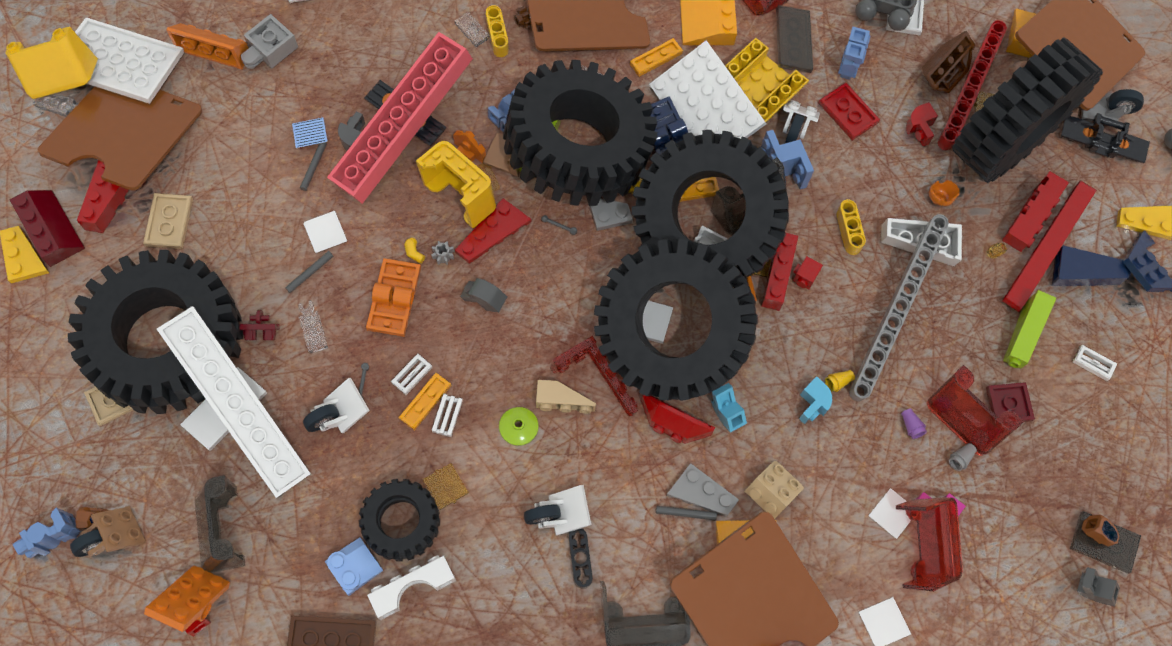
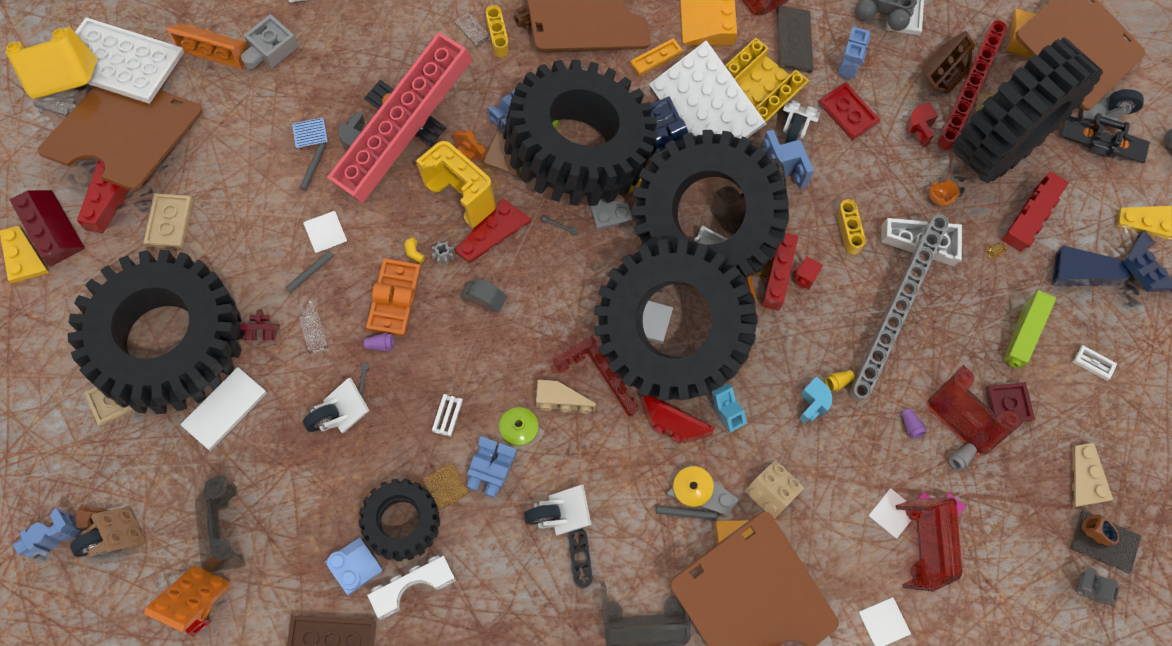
(233, 401): white plate -> none
(380, 342): none -> medium lavender cone
(415, 381): white tile -> none
(425, 401): light orange tile -> none
(486, 470): none -> medium blue hips
(689, 496): none -> yellow dish
(701, 189): light orange tile -> none
(1049, 246): red beam -> none
(1090, 482): none -> tan wing

